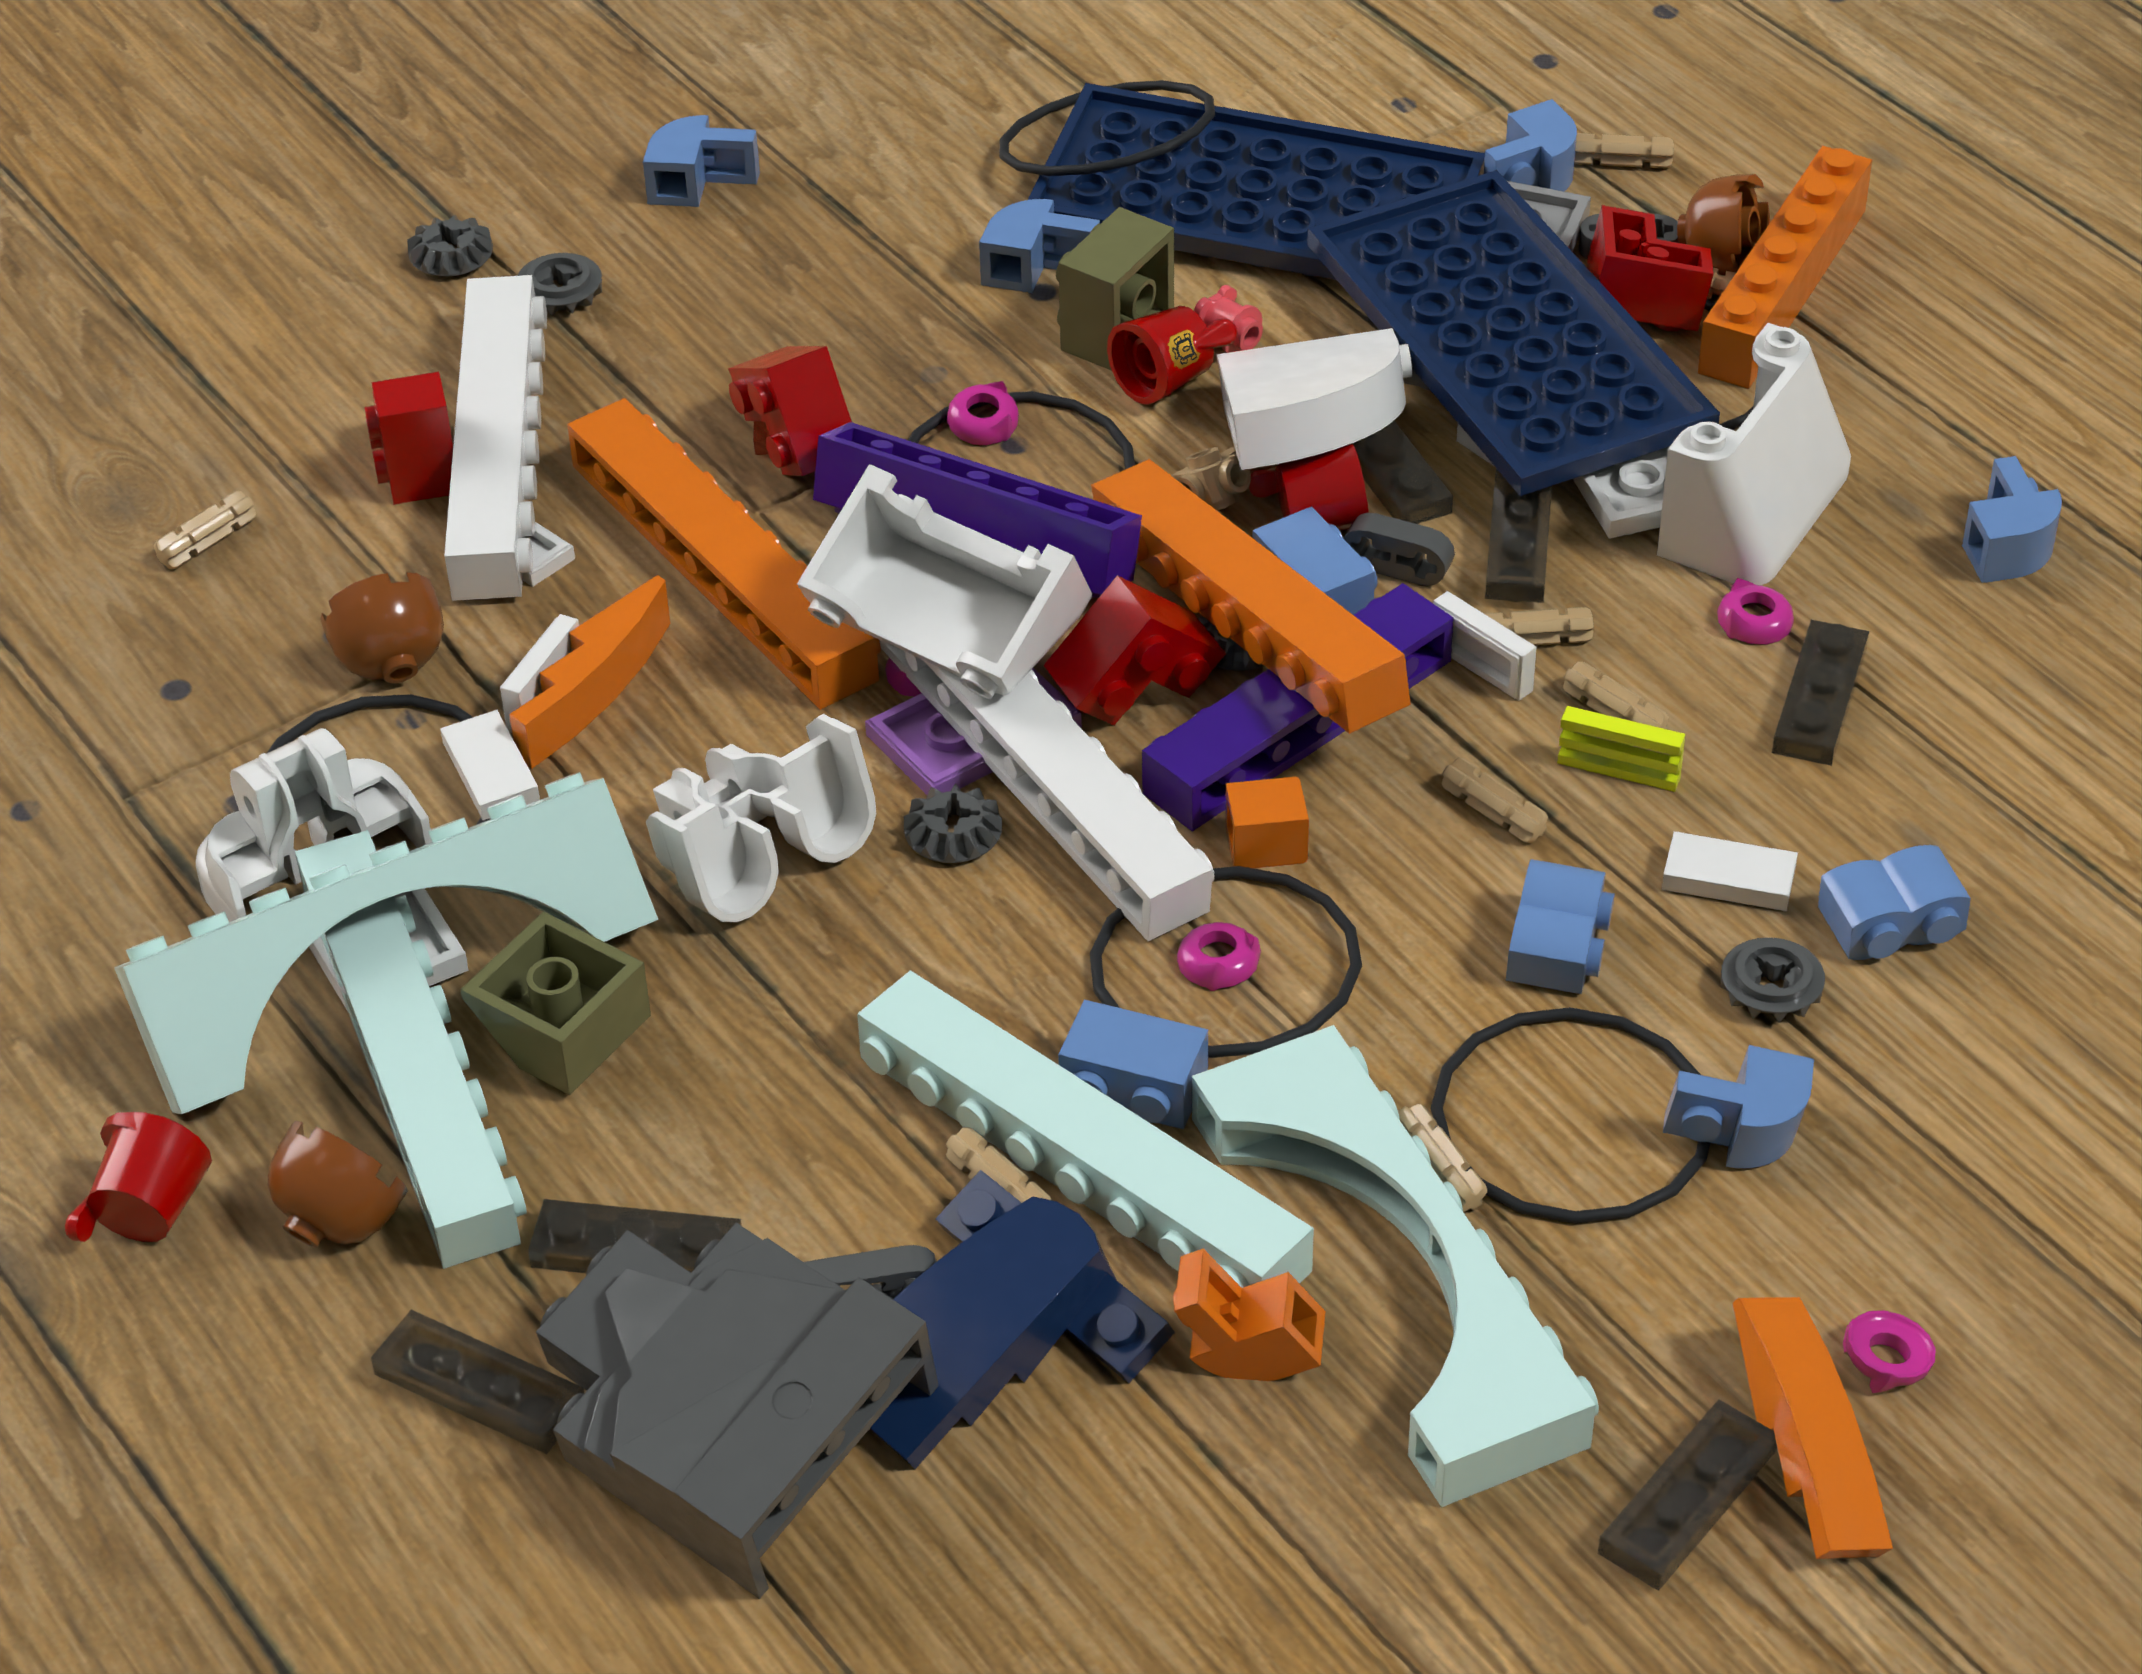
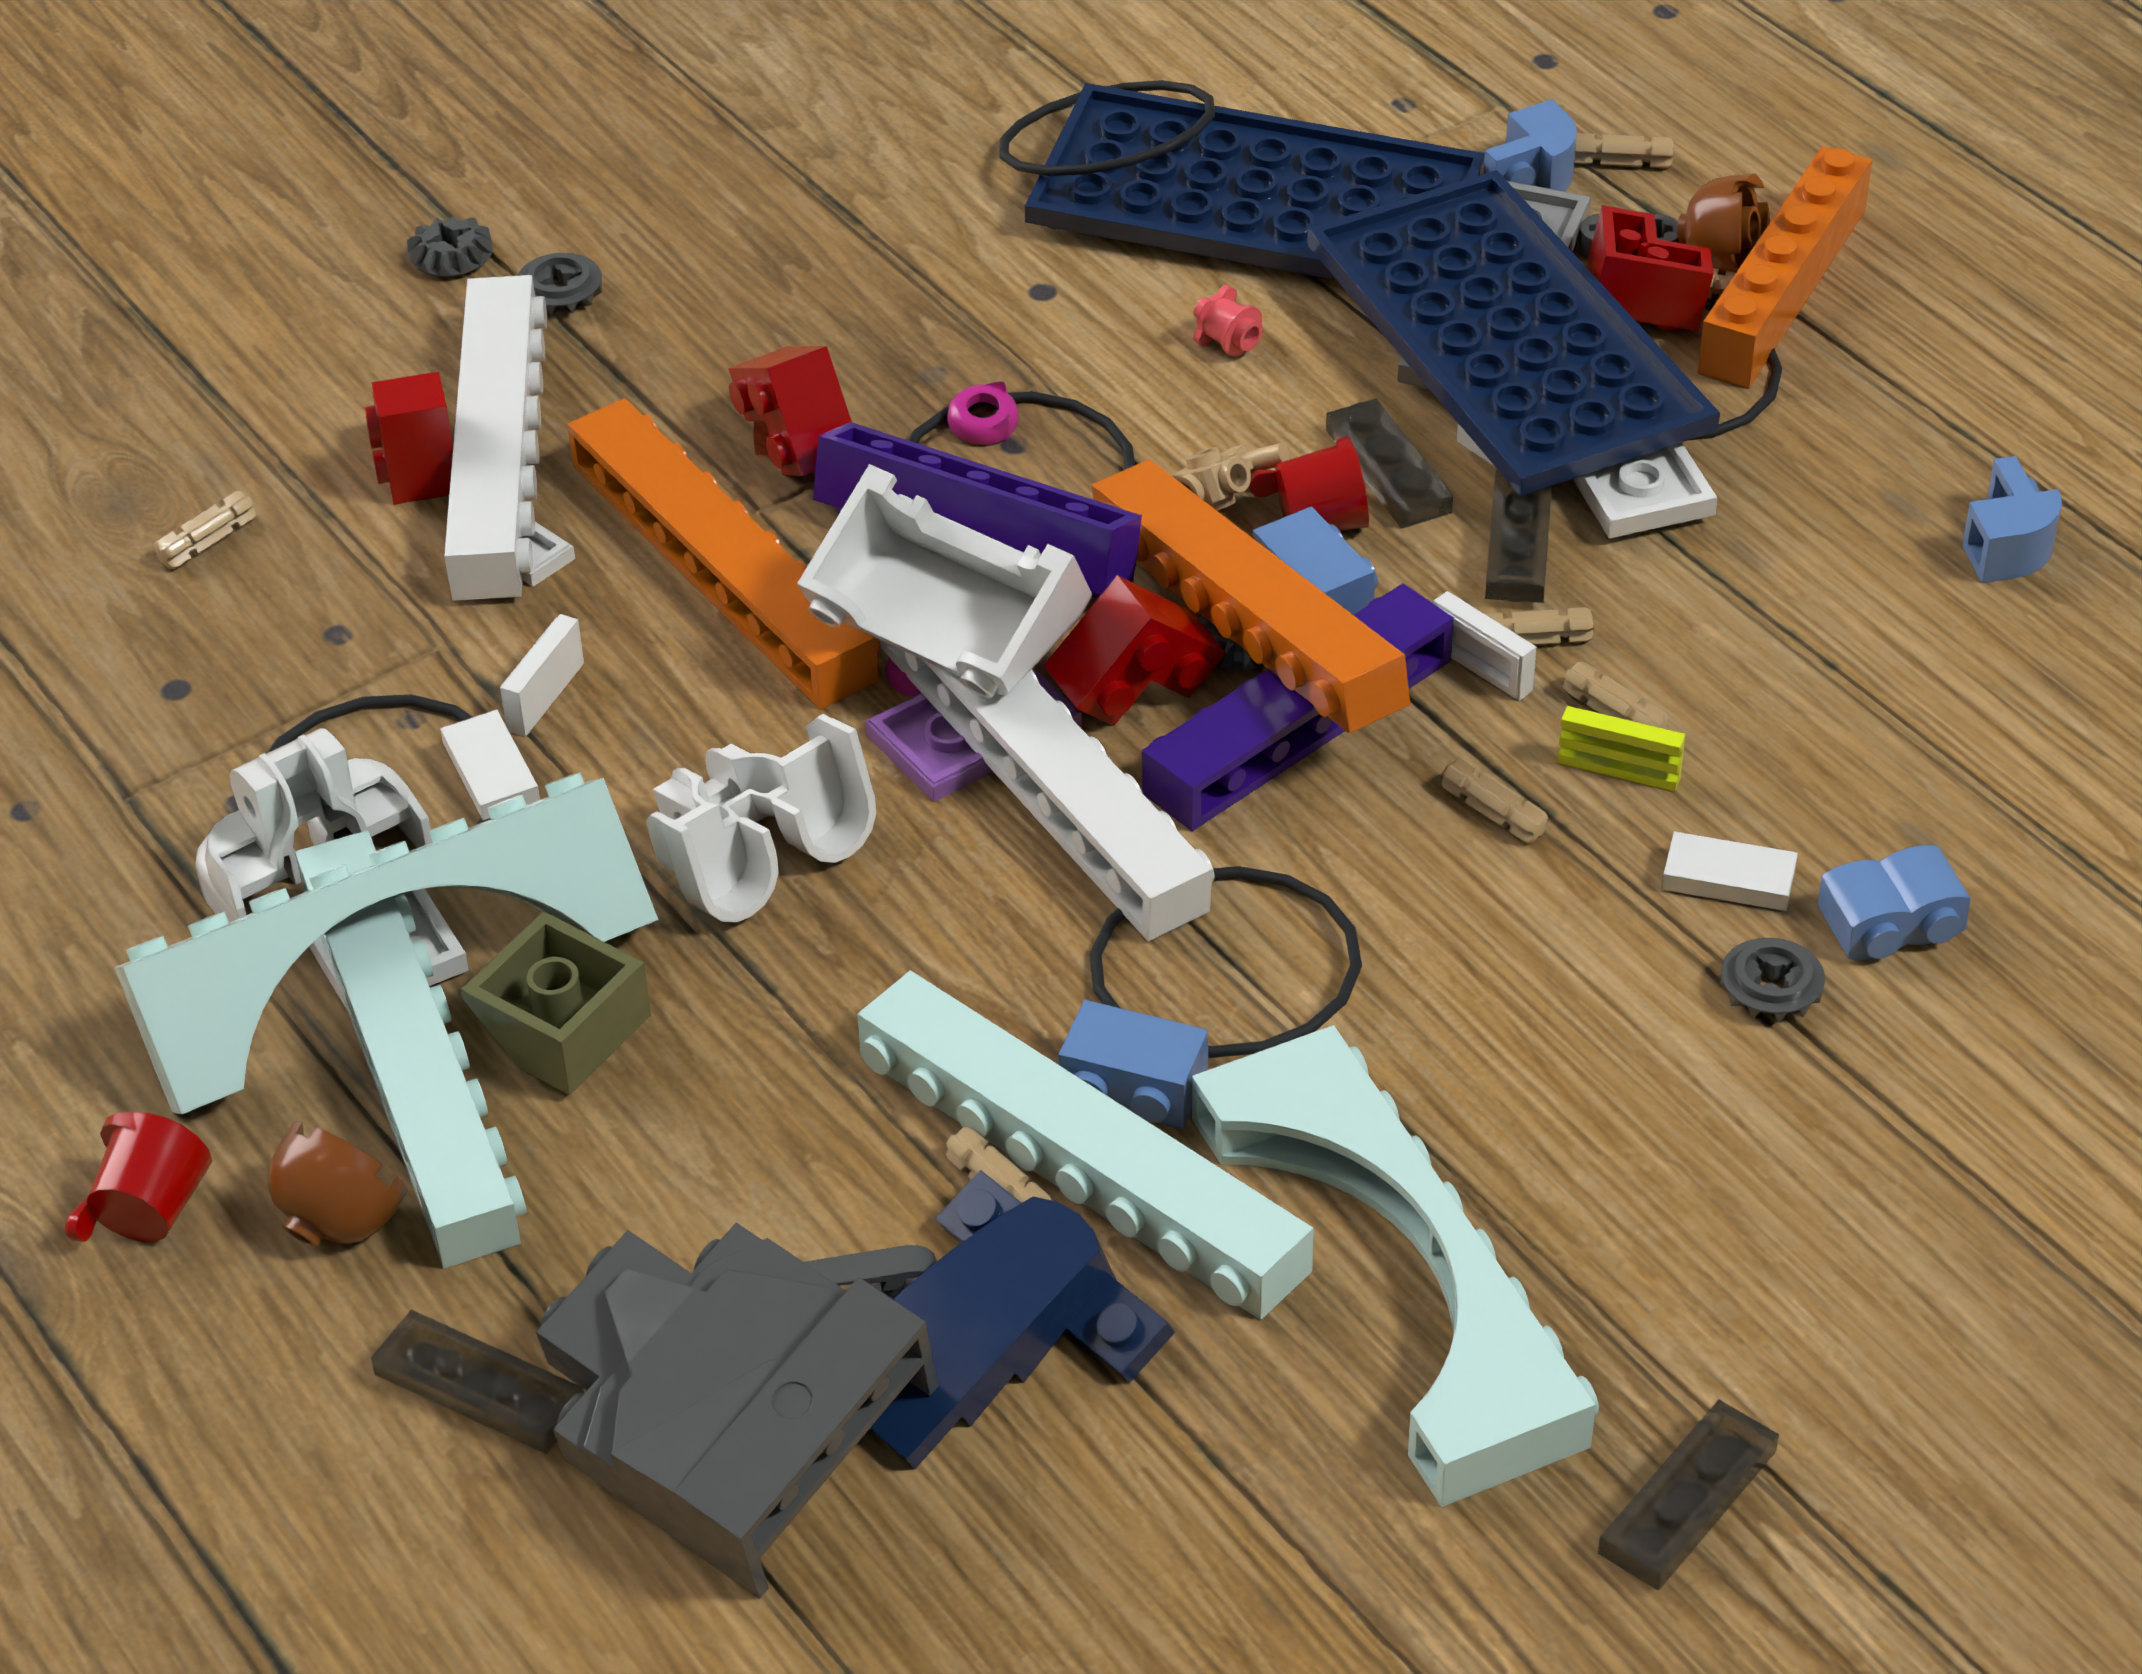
(385, 626): dark orange cylinder -> none
(574, 1232): clear smoke plate -> none
(585, 682): orange slope -> none
(690, 154): medium blue brick -> none
(972, 836): dark grey gear -> none
(1026, 240): medium blue brick -> none
(1113, 278): olive slope -> none
(1164, 351): red hat -> none
(1218, 971): dark pink piece -> none
(1250, 1330): orange brick -> none
(1267, 822): orange panel -> none
(1312, 395): white brick -> none
(1401, 547): dark grey beam -> none
(1444, 1156): tan axle -> none
(1549, 1212): black piece -> none
(1557, 927): medium blue brick -> none
(1750, 1116): medium blue brick -> none
(1752, 494): white windscreen -> none
(1753, 628): dark pink piece -> none
(1813, 1425): orange slope -> none
(1820, 692): clear smoke plate -> none
(1893, 1331): dark pink piece -> none

